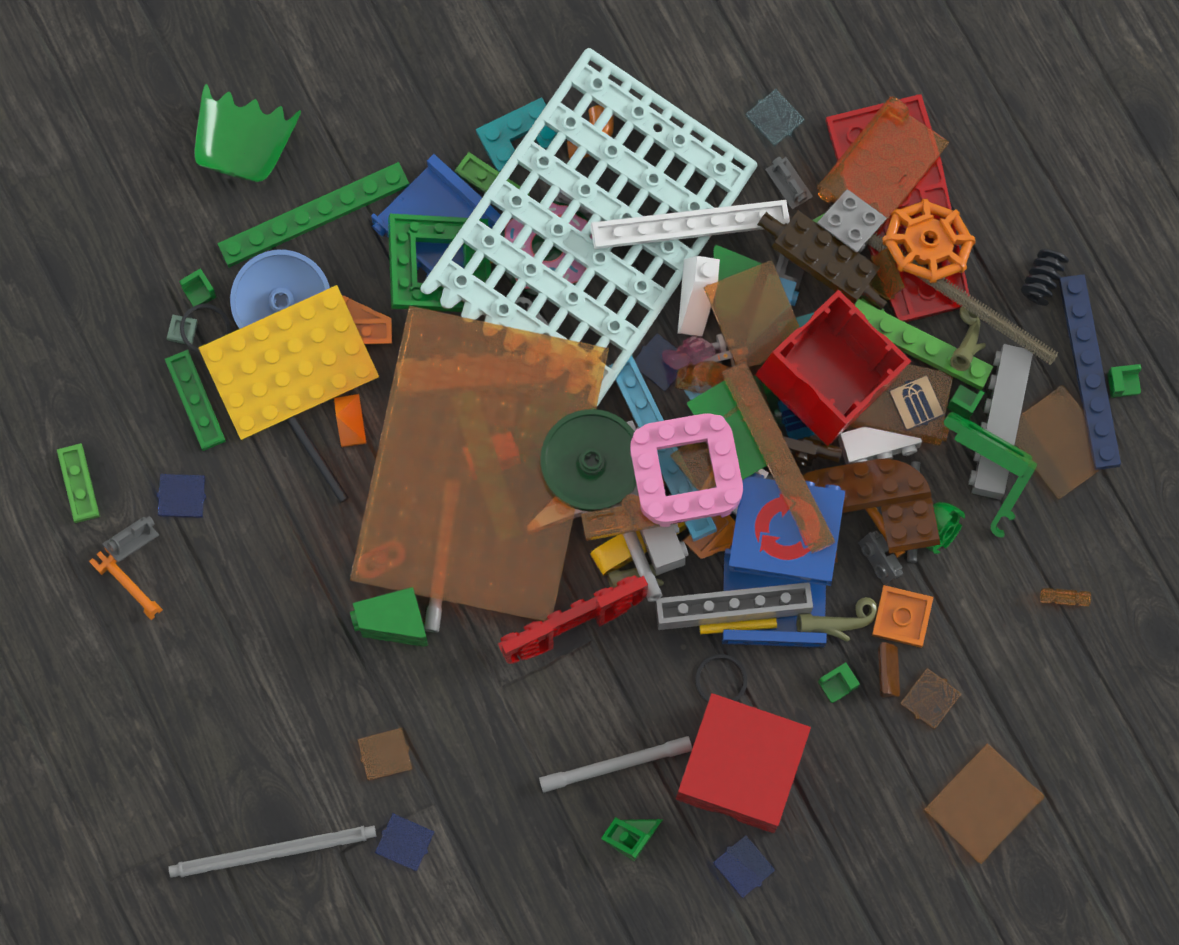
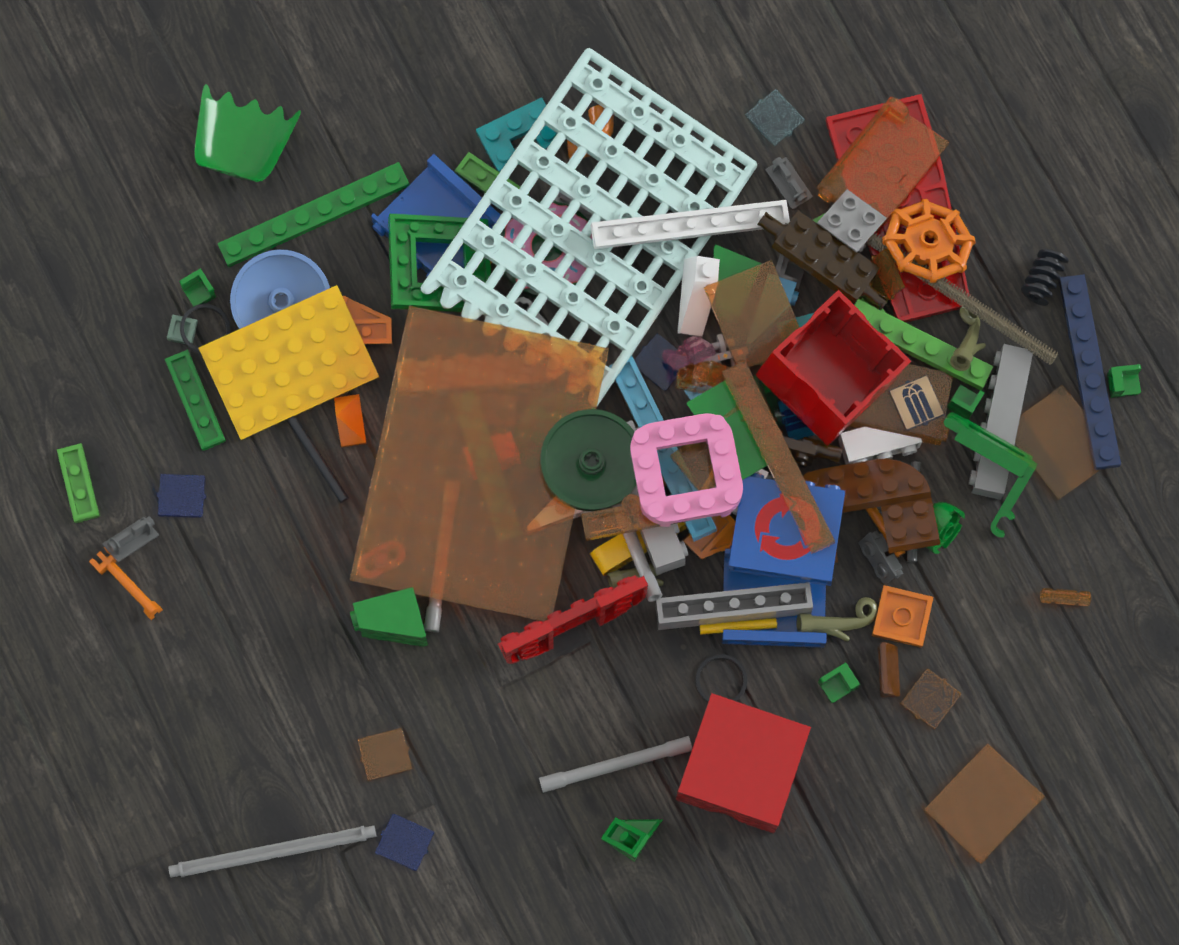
(744, 866): clear blue piece -> none

